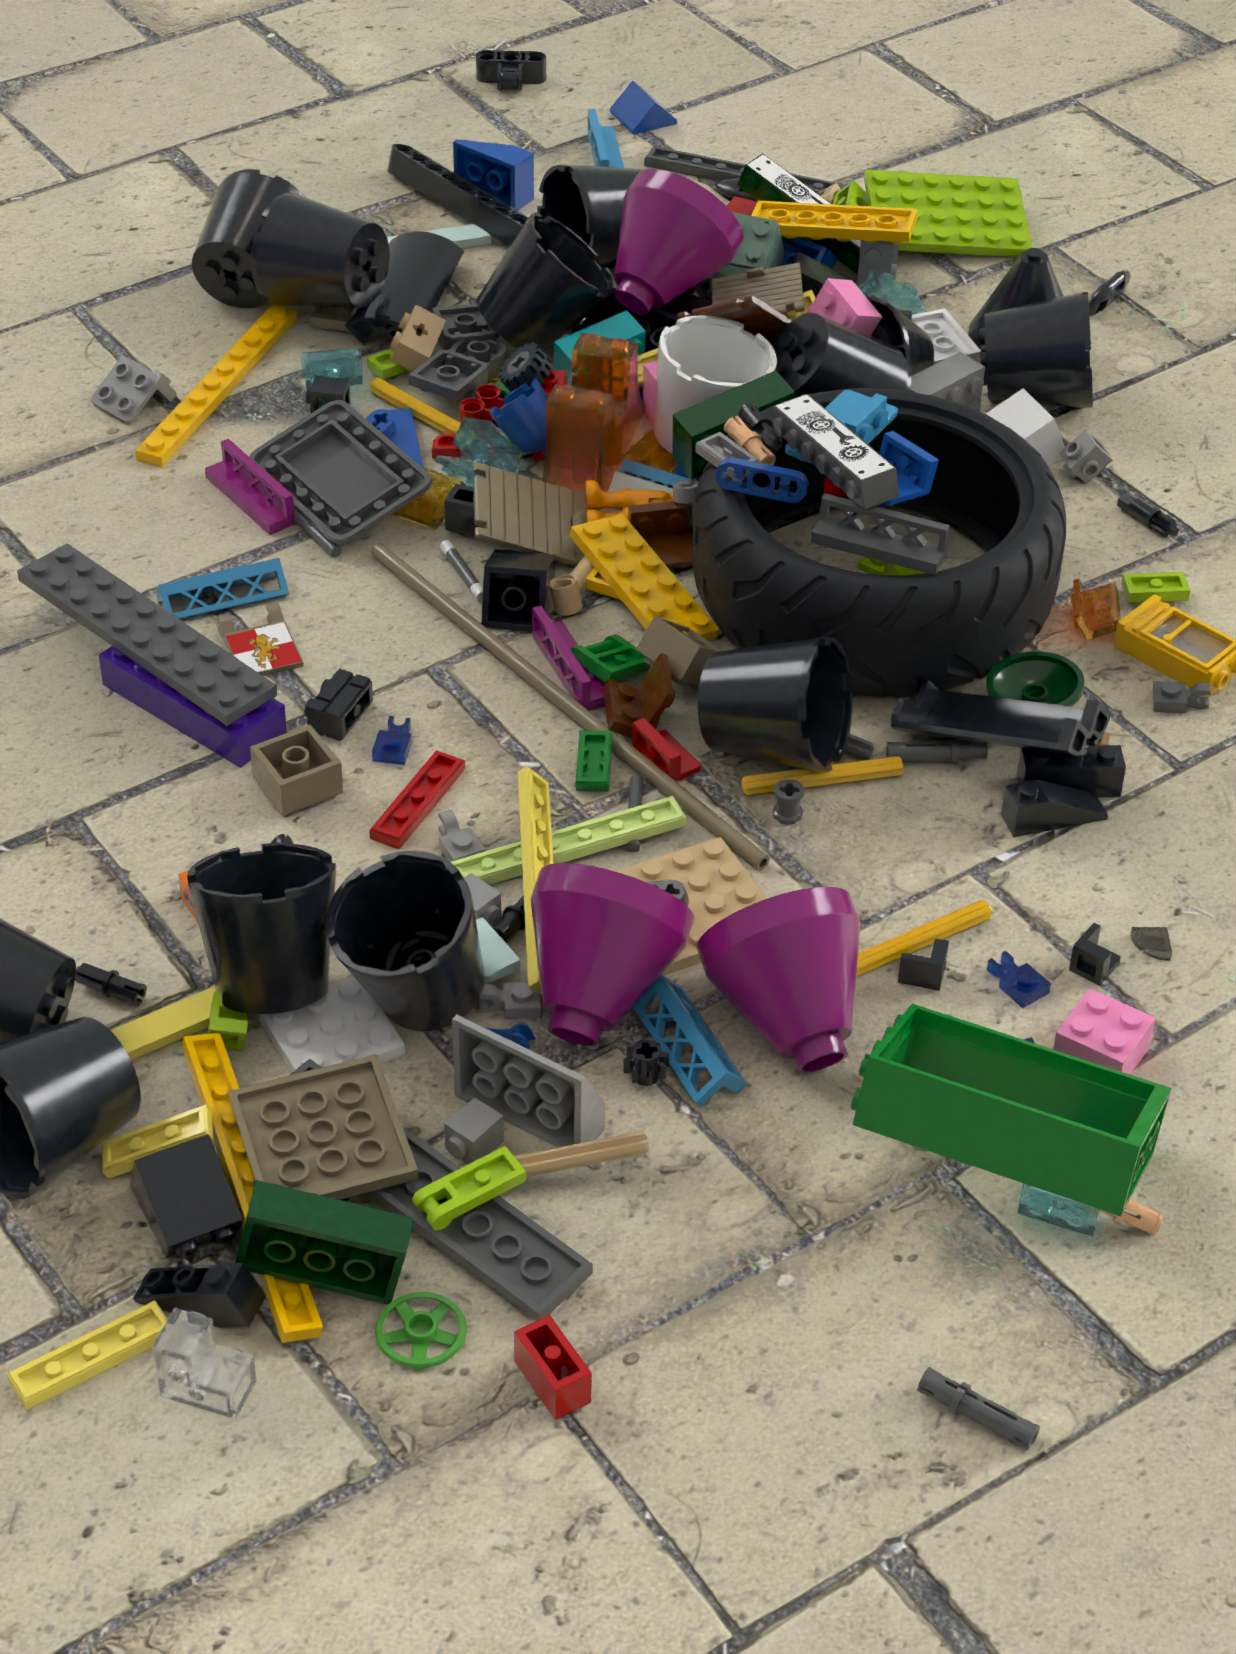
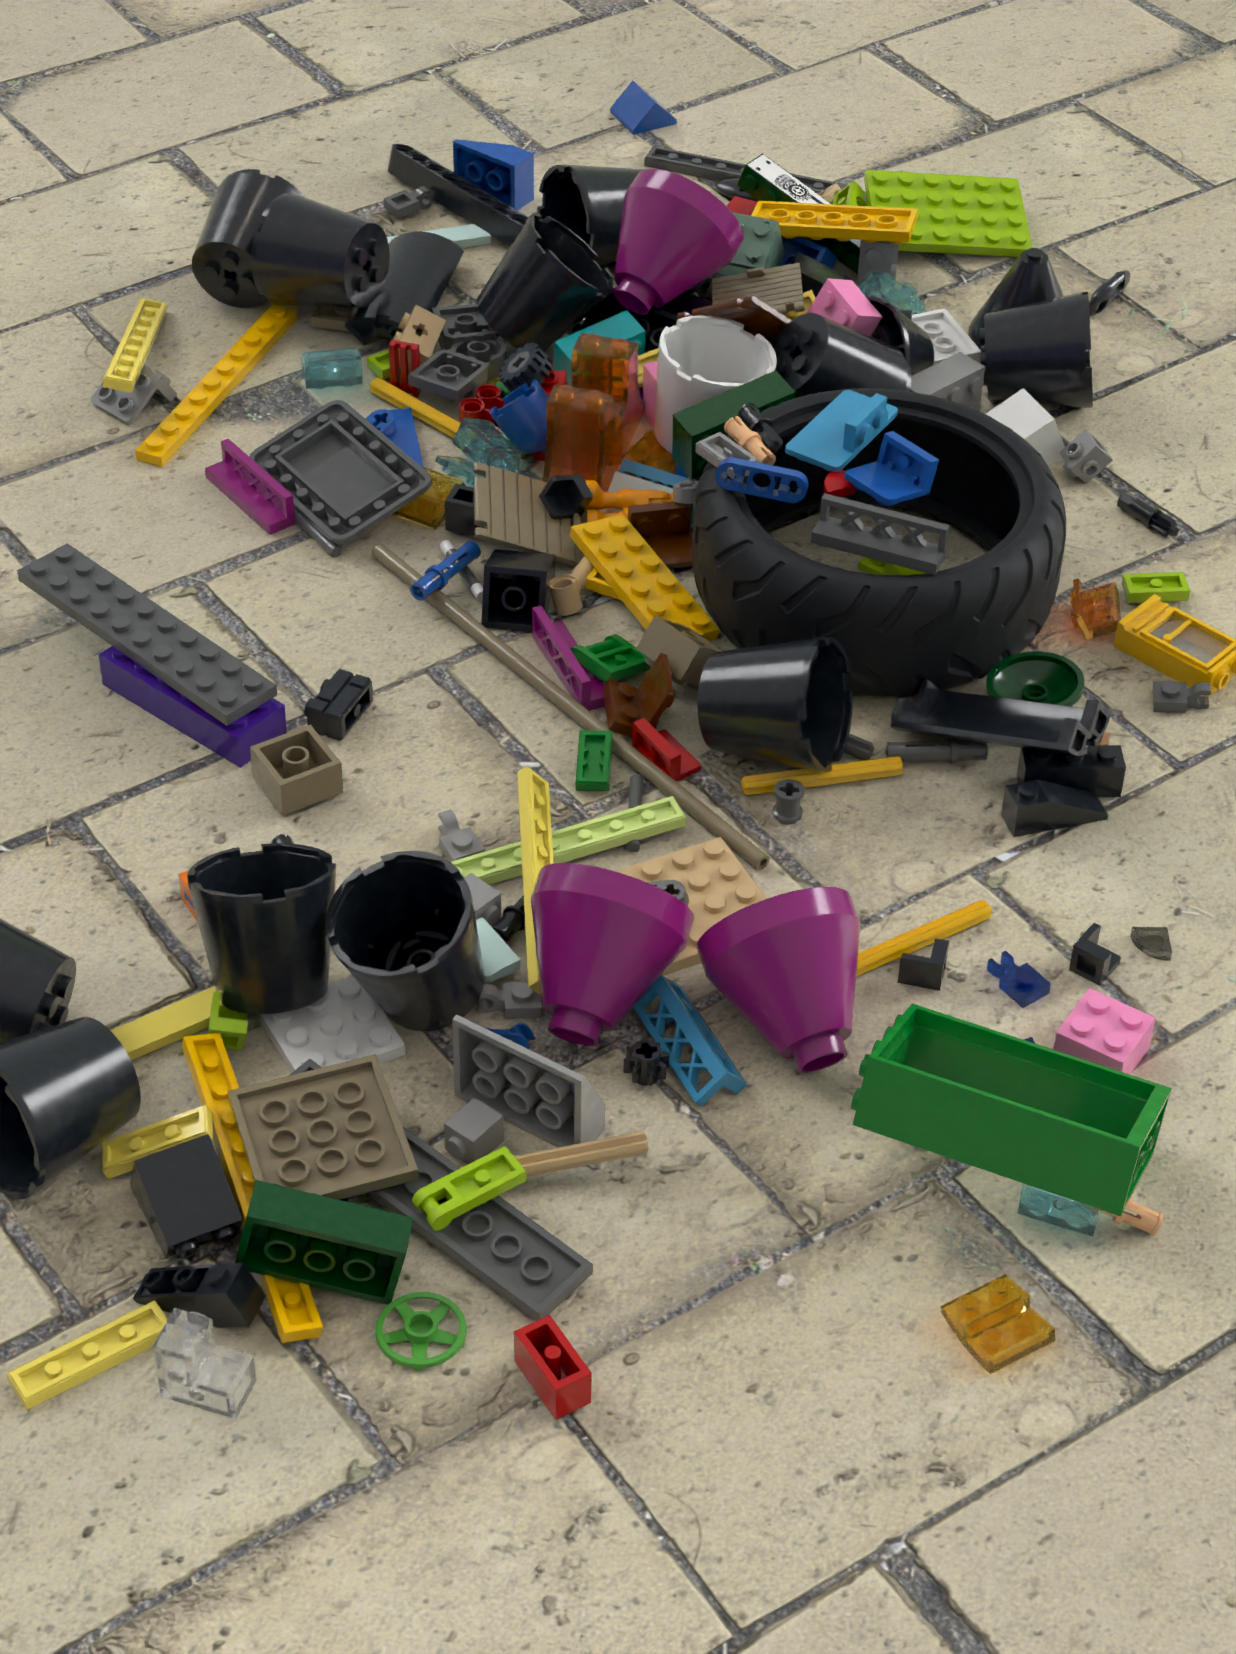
(110, 983): black axle -> none
(135, 345): none -> light yellow tile
(217, 582): dark azure fence -> none
(263, 647): flag -> none
(326, 390): black brick -> none
(394, 365): none -> red tile
(394, 744): clear blue plate -> none
(406, 203): none -> dark grey plate
(417, 799): red tile -> none
(426, 586): none -> blue pin
(444, 446): red tile -> none
(510, 68): black beam -> none
(566, 496): none -> black panel
(603, 143): dark azure fence -> none
(836, 451): brick -> none
(972, 1405): dark grey pin -> none
(997, 1323): none -> clear yellow slope

